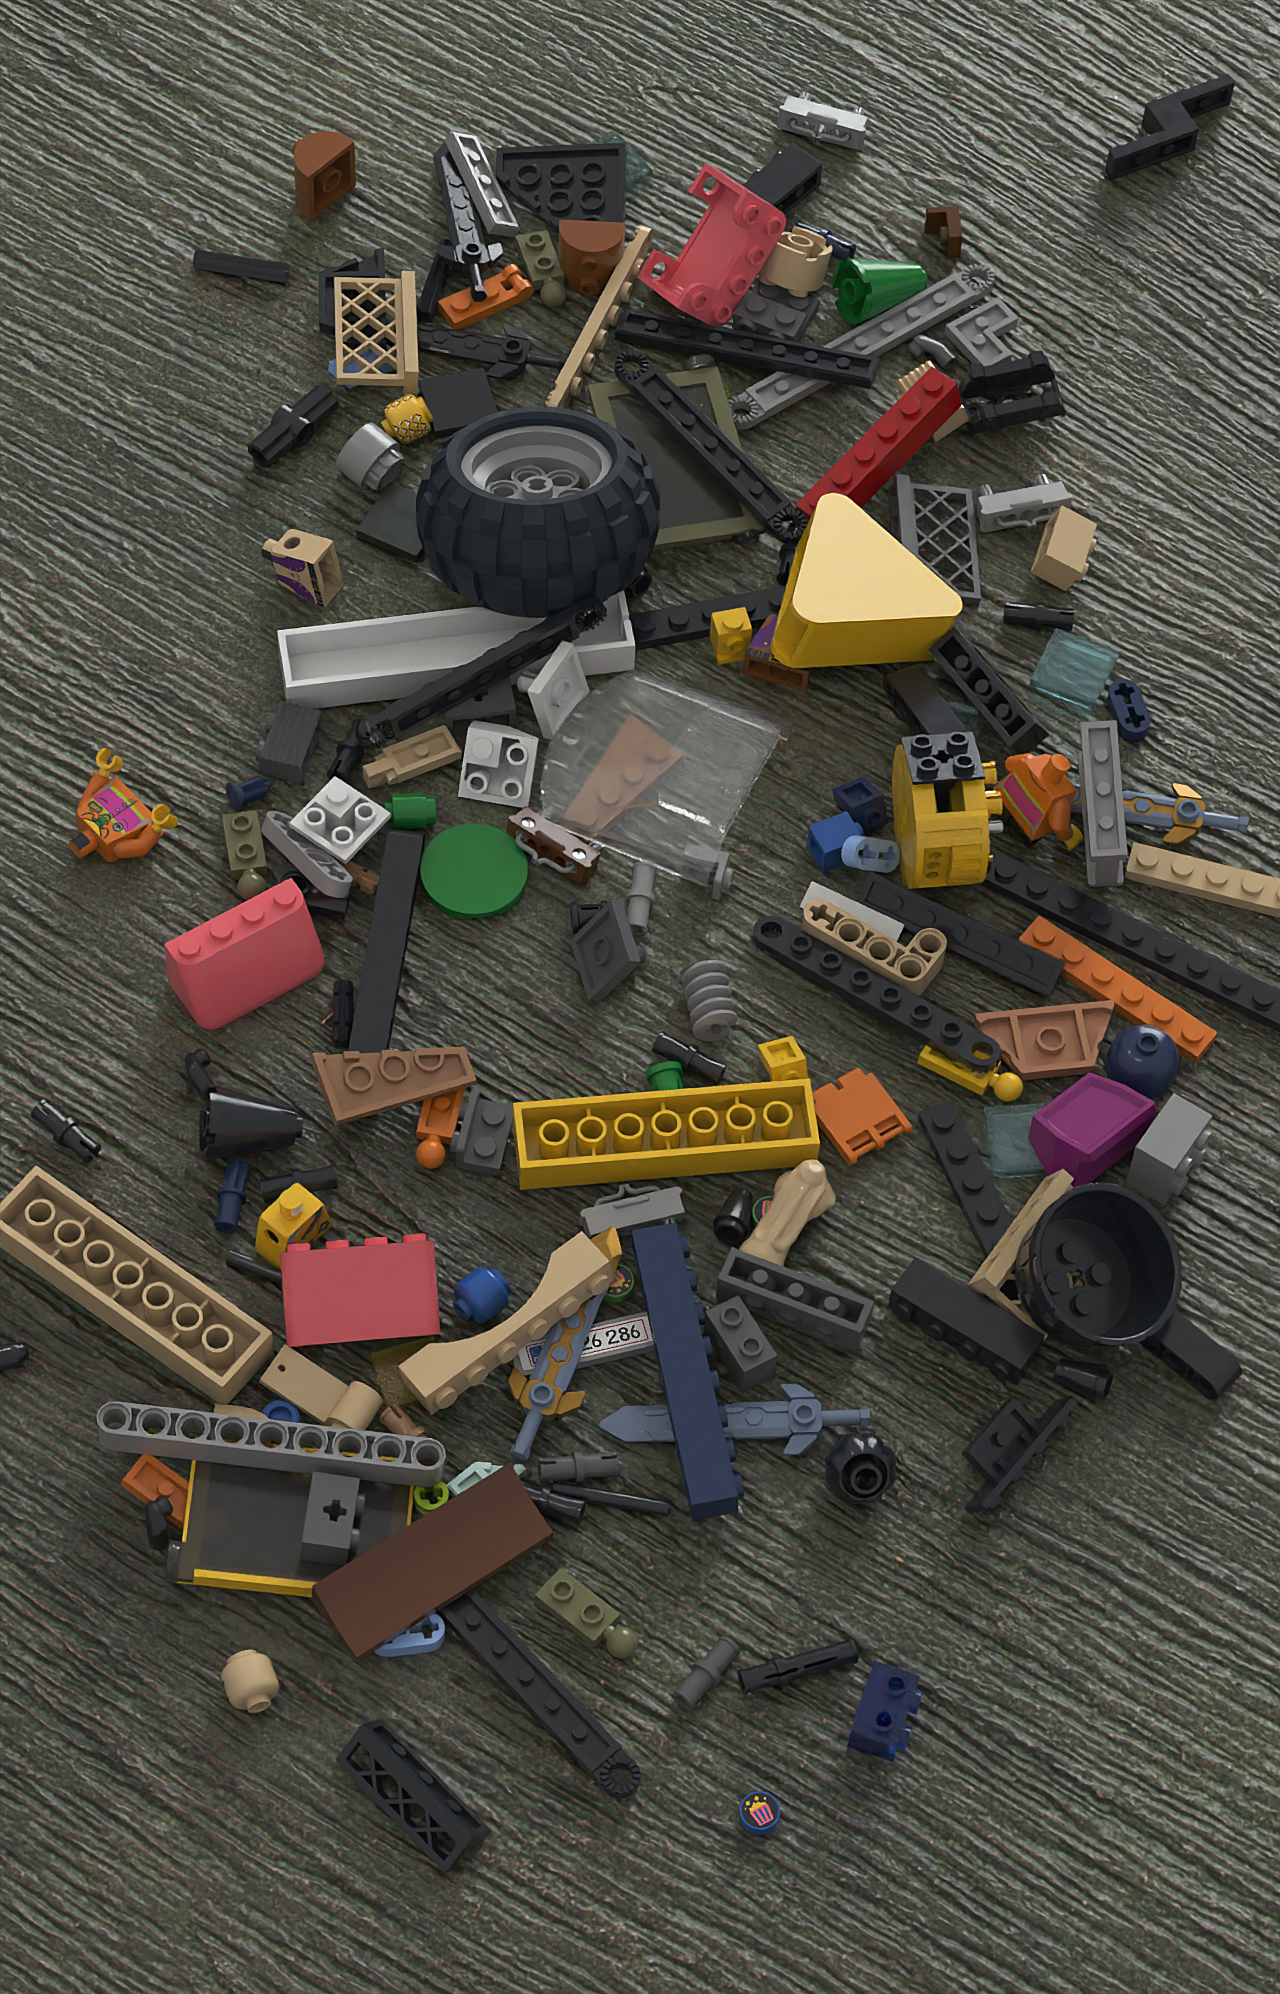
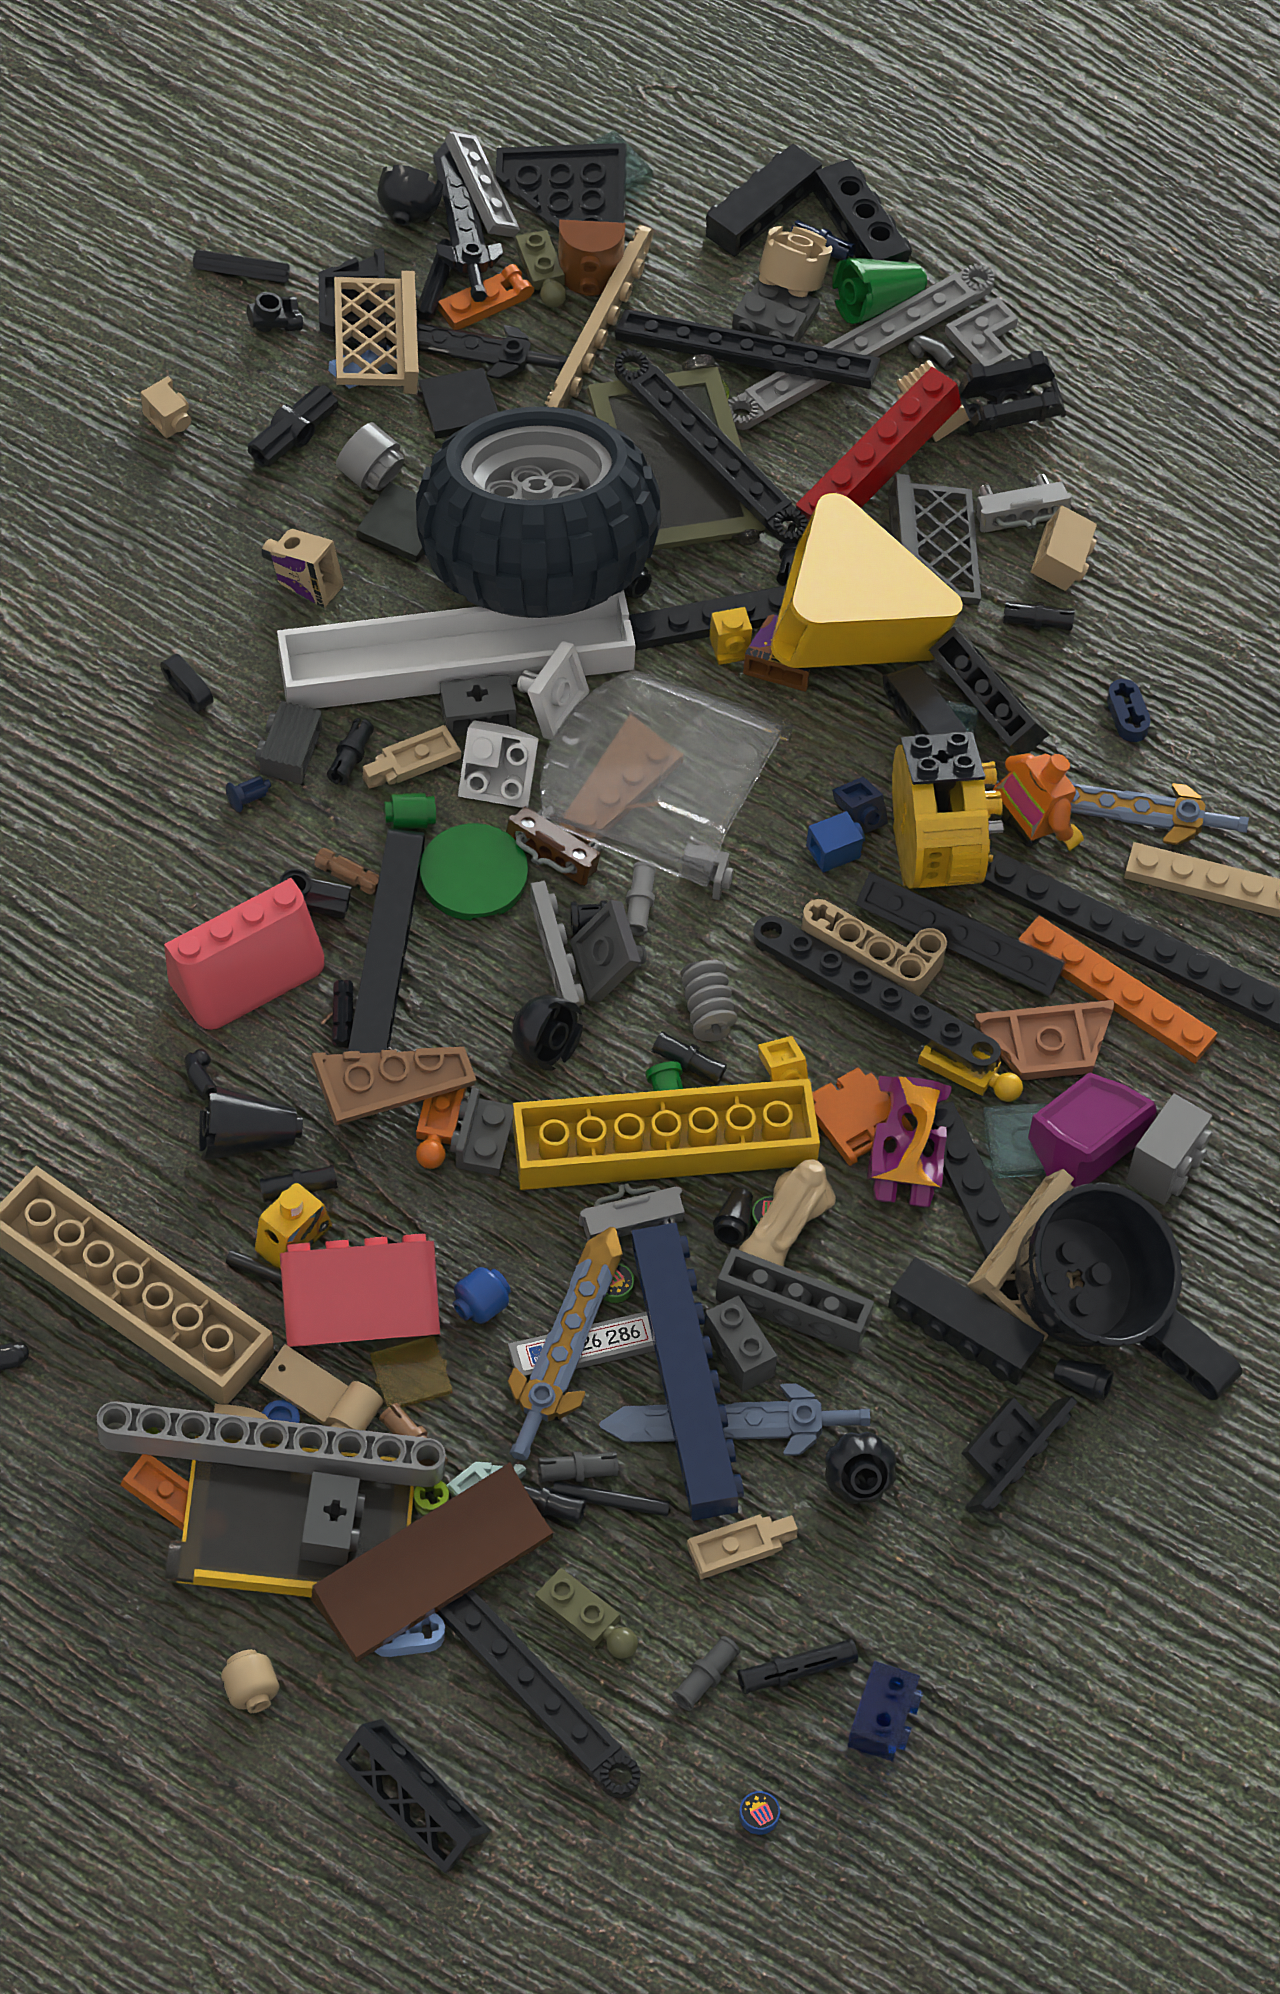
(65, 1131): black pin -> none
(114, 818): torso -> none
(155, 1522): black arm -> none
(165, 408): none -> tan brick
(186, 682): none -> black beam
(232, 1196): dark blue axle -> none
(245, 852): olive plate -> none
(274, 312): none -> black plate
(307, 856): light grey beam -> none
(322, 171): dark orange brick -> none
(340, 820): white slope -> none
(407, 419): yellow head -> none
(408, 194): none -> black cylinder
(448, 1369): tan arch -> none
(480, 673): black plate -> none
(547, 1030): none -> black cylinder
(553, 940): none -> light grey plate
(720, 253): coral windscreen -> none
(739, 1544): none -> tan hinge
(823, 122): light grey piece -> none
(859, 213): none -> black brick
(870, 860): light blue beam -> none
(876, 920): white sticker -> none
(907, 1162): none -> magenta hips
(947, 224): reddish brown bracket -> none
(1074, 669): clear light blue tile -> none
(1102, 803): light grey fence -> none
(1143, 1060): dark blue cylinder -> none
(1169, 126): black bracket -> none

